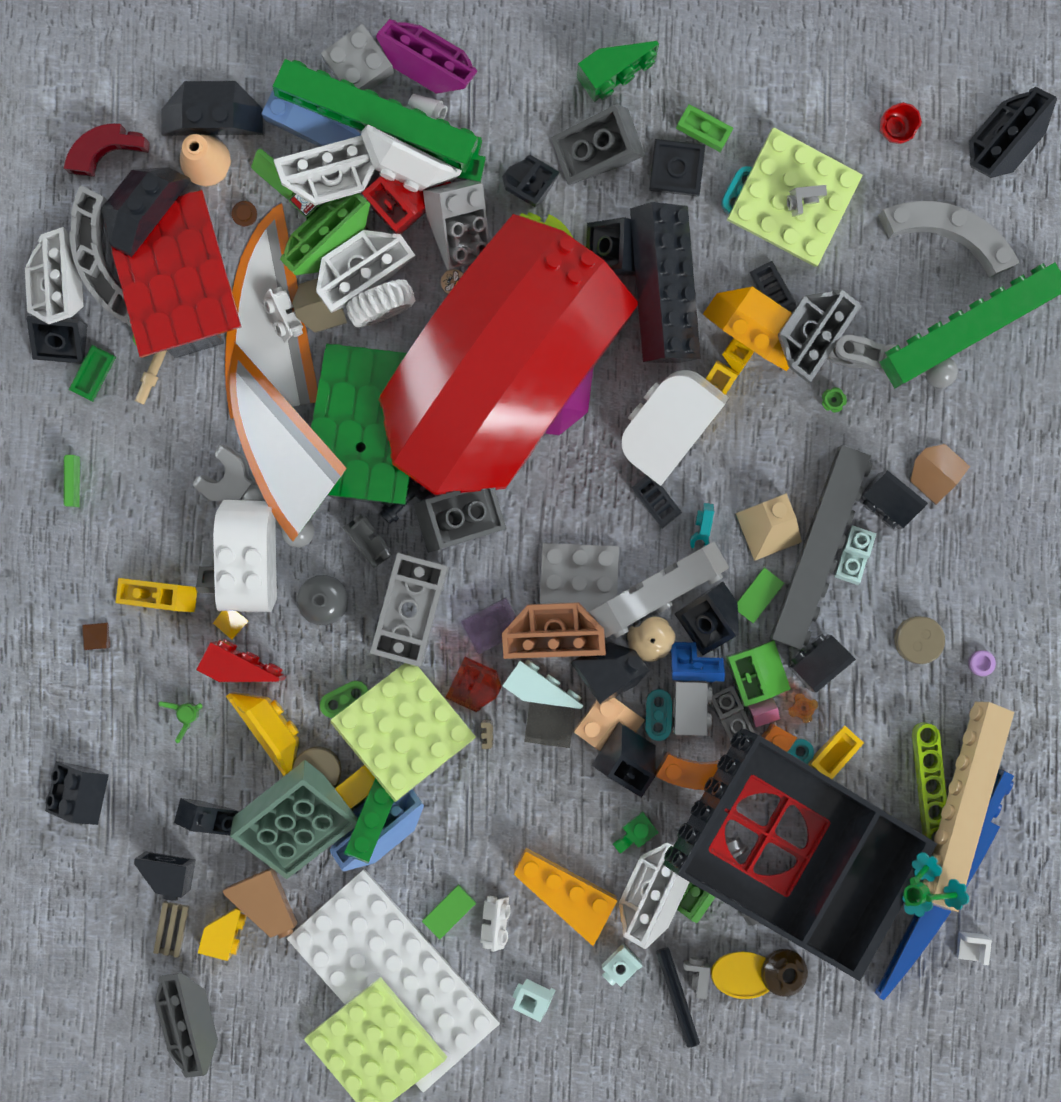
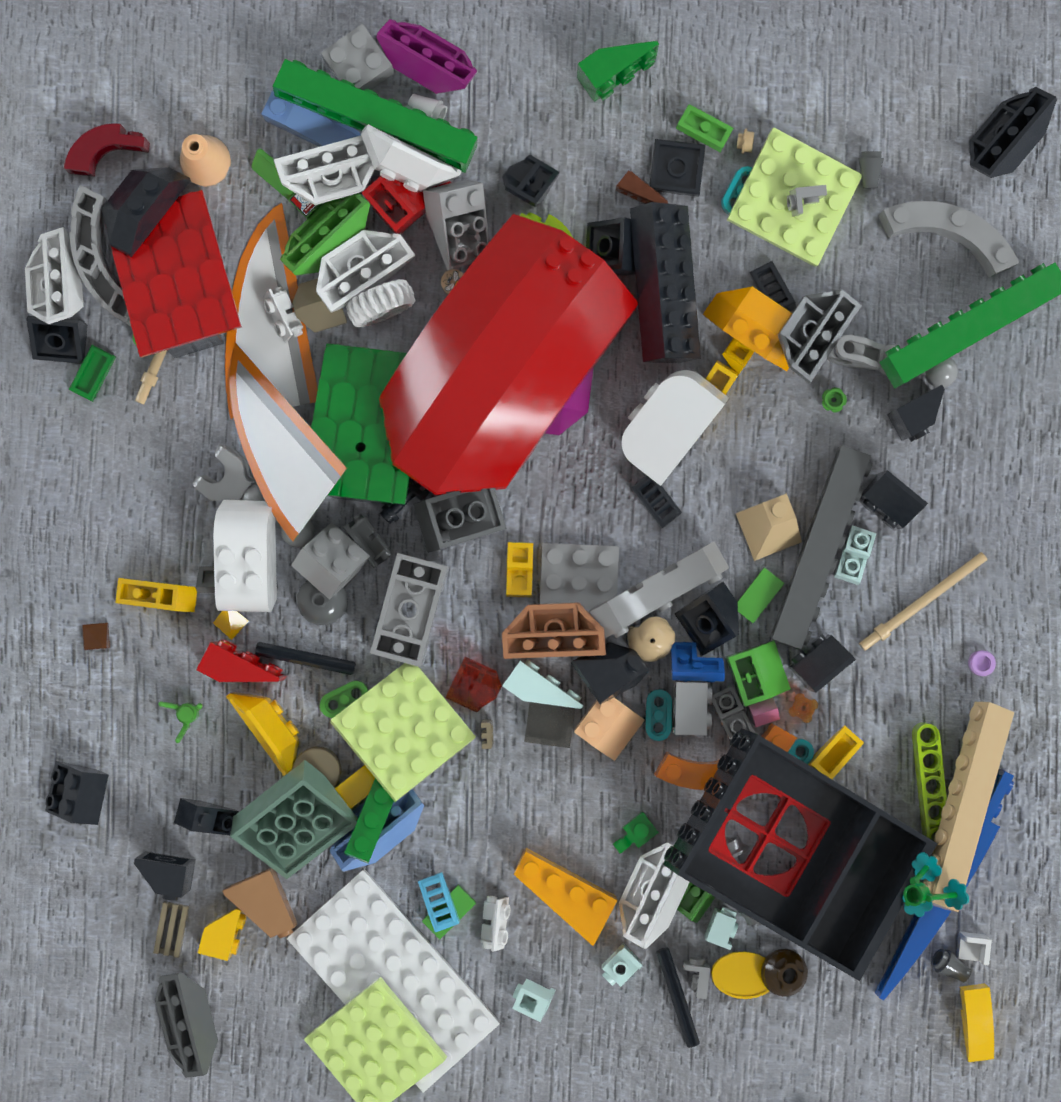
(71, 481): bright green tile -> none
(211, 110): black wedge -> none
(244, 213): reddish brown plate -> none
(305, 658): none -> black axle
(330, 560): none -> light grey brick
(449, 922): none -> medium azure slope
(476, 166): green plate -> none
(487, 625): clear purple plate -> none
(519, 570): none -> yellow slope
(598, 144): dark grey slope -> none
(628, 760): black slope -> none
(637, 189): none -> copper slope
(704, 520): teal plate -> none
(722, 927): none -> light aqua brick
(745, 141): none -> tan plate
(870, 168): none -> dark grey cone
(883, 631): none -> tan bar
(900, 123): red hair -> none
(918, 415): none -> black slope
(919, 640): dark tan head -> none
(937, 472): medium nougat slope -> none
(948, 964): none -> dark grey cone
(977, 1022): none -> yellow slope

